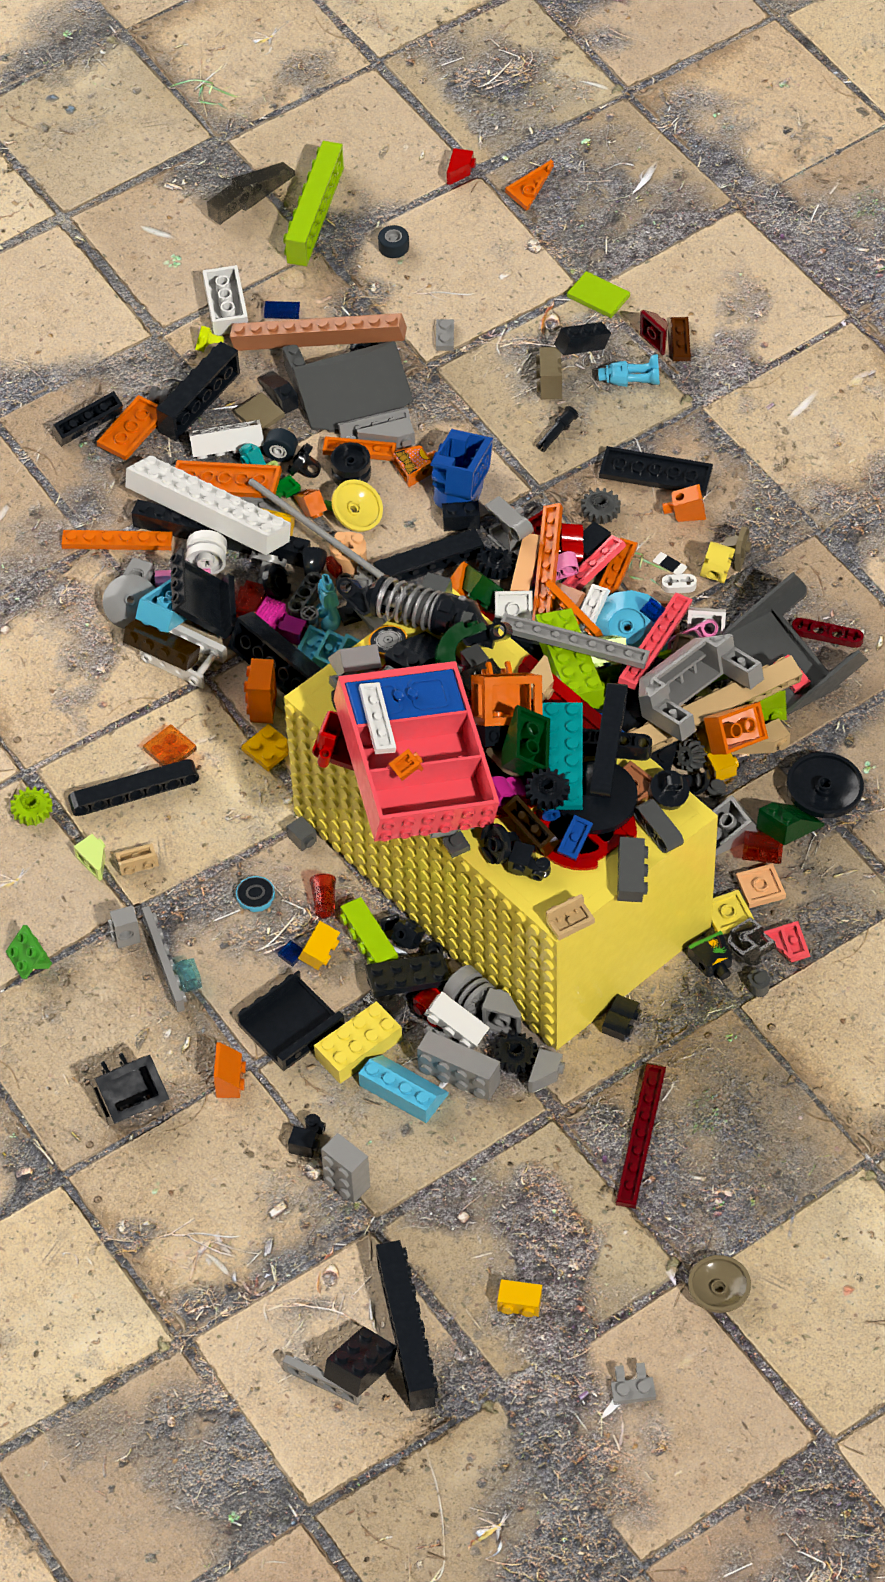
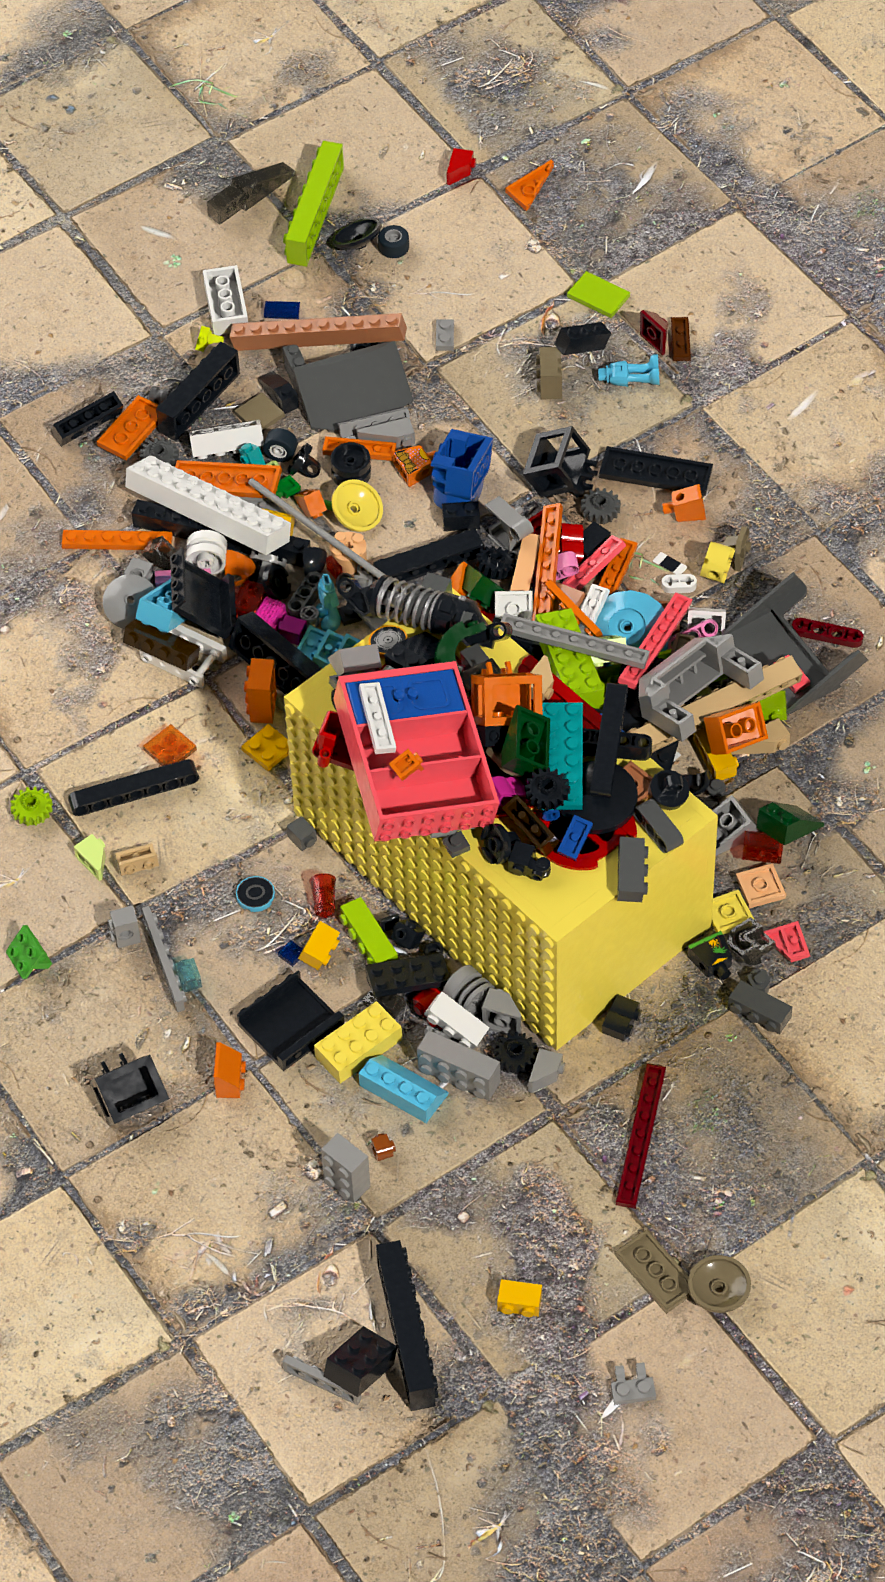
(159, 553): none -> clear smoke slope
(161, 450): none -> dark grey gear
(239, 565): none -> orange piece
(305, 1141): black brick -> none
(357, 234): none -> black dish
(382, 1147): none -> dark orange plate
(561, 423): black pin -> none
(562, 470): none -> black piece
(569, 917): tan bracket -> none
(652, 609): clear blue tile -> none
(655, 1271): none -> dark tan tile
(691, 755): dark grey gear -> none
(760, 1007): none -> dark grey brick
(825, 785): black dish -> none

